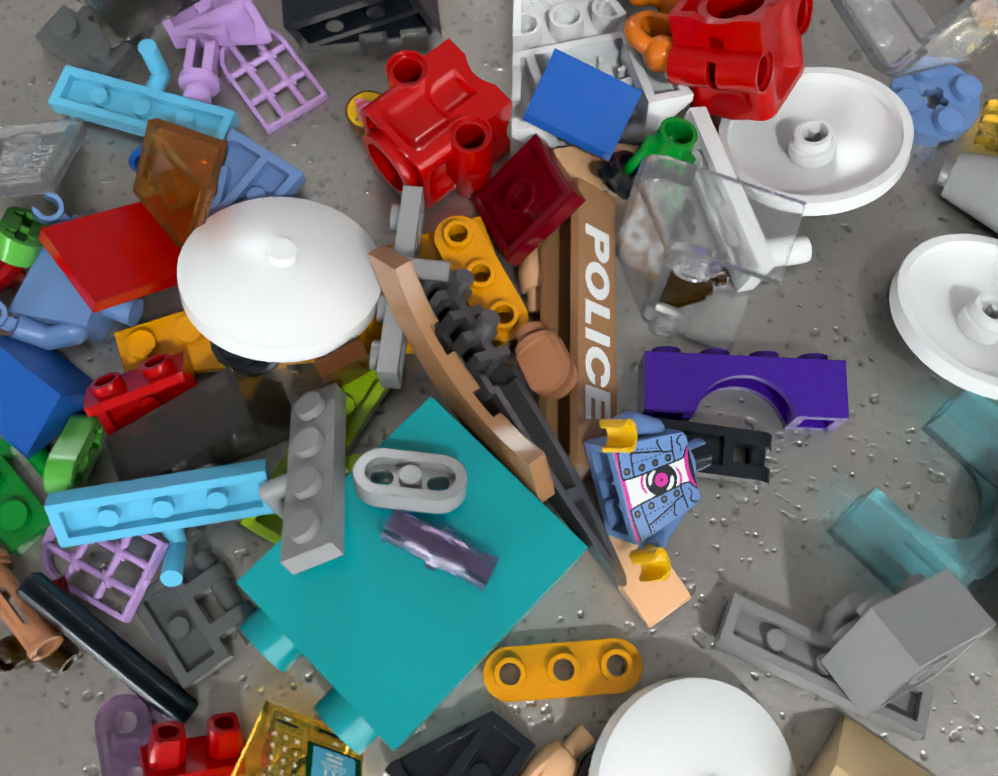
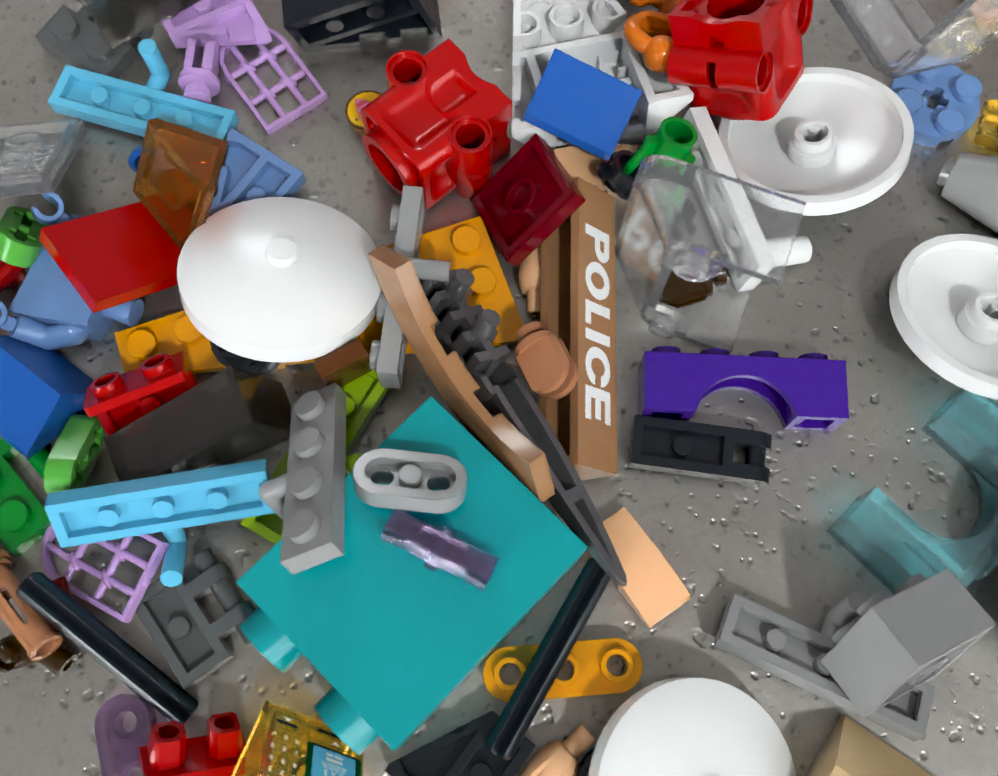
(478, 256): light orange plate -> none
(547, 661): none -> black axle
(645, 484): torso -> none

